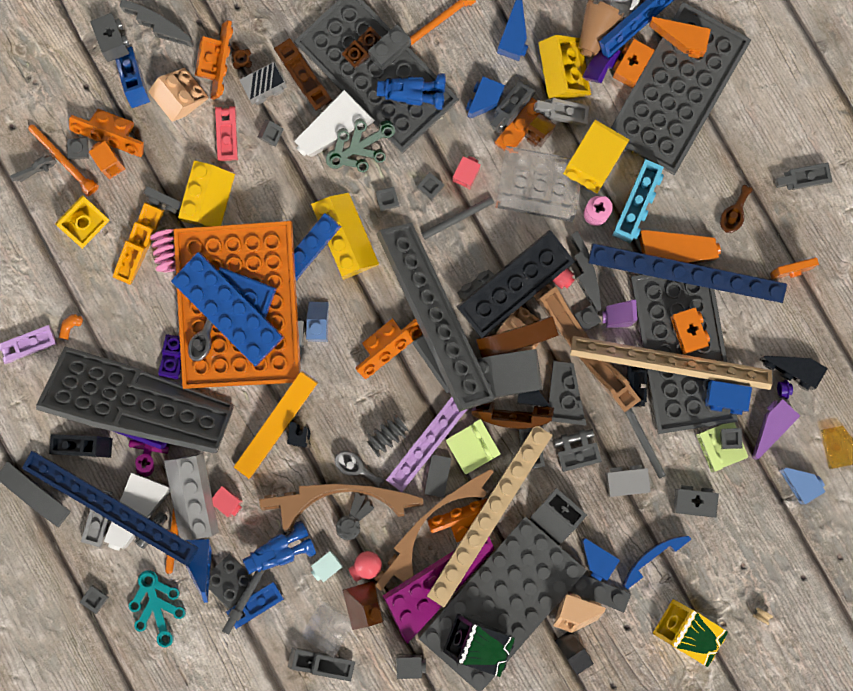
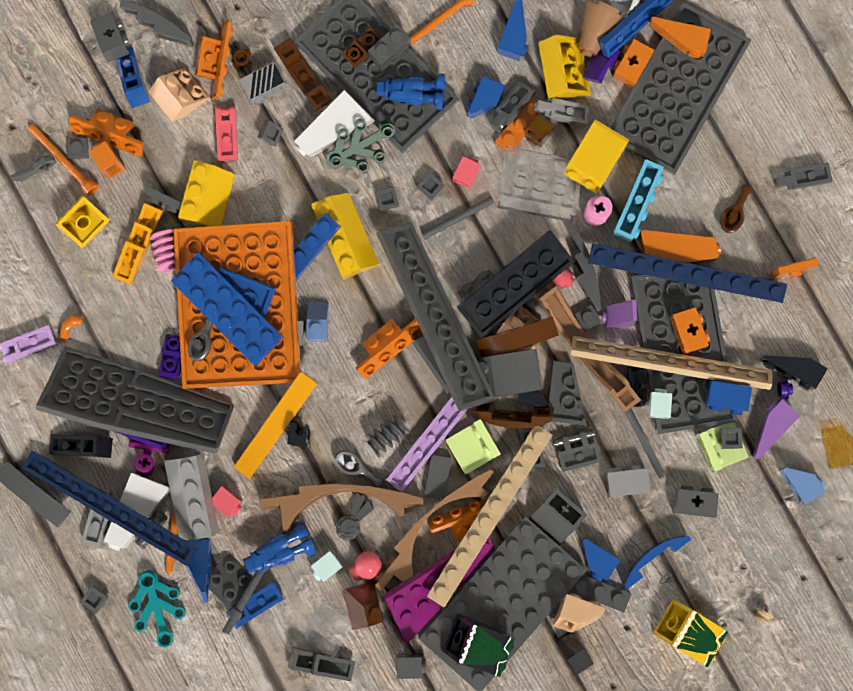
(660, 404): none -> light aqua brick

